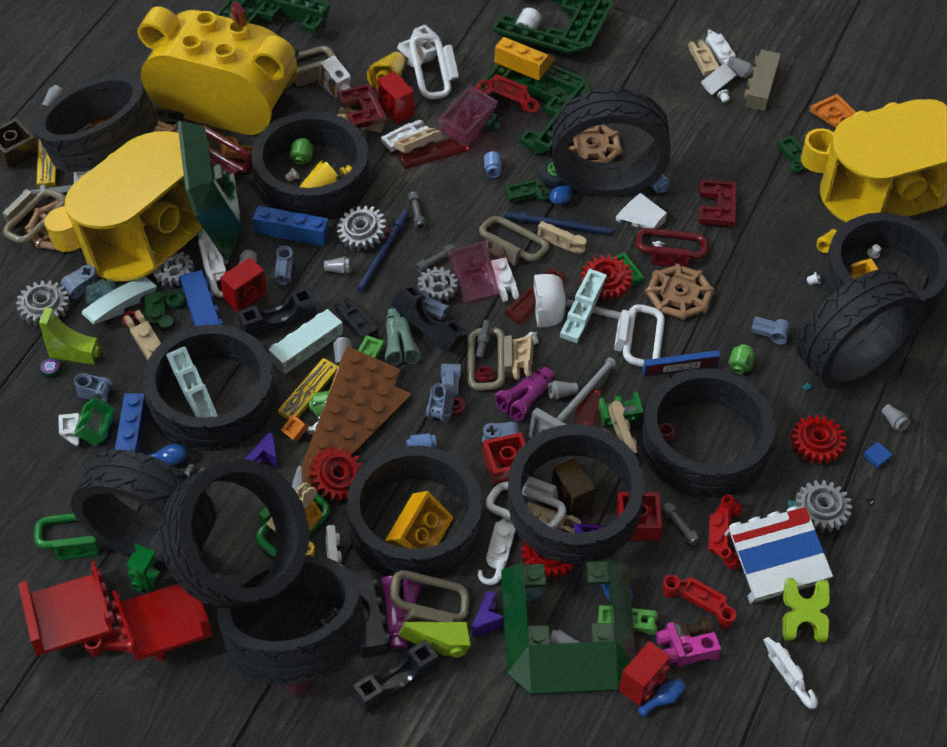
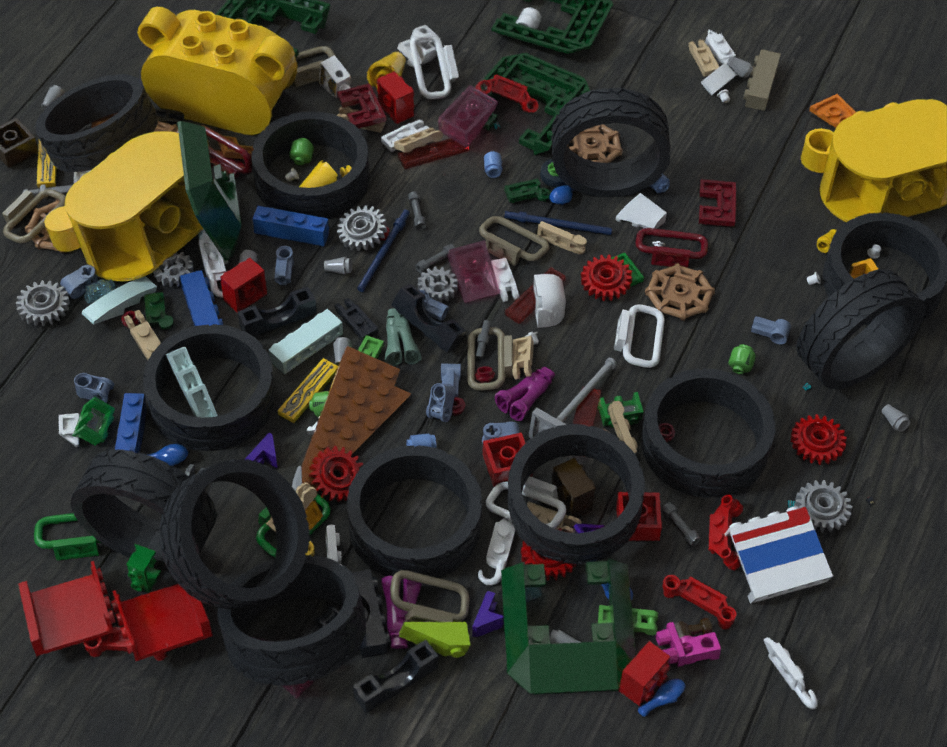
(50, 368): tile -> none
(66, 343): lime arch -> none
(175, 300): dark green tile -> none
(238, 14): dark red plate -> none
(294, 428): orange plate -> none
(420, 523): light orange slope -> none
(522, 58): light orange slope -> none
(561, 389): light grey cone -> none
(583, 305): light aqua slope -> none
(598, 310): light grey bar -> none
(680, 363): tile -> none
(793, 151): dark green hinge -> none
(806, 610): lime piece -> none
(877, 455): blue tile -> none

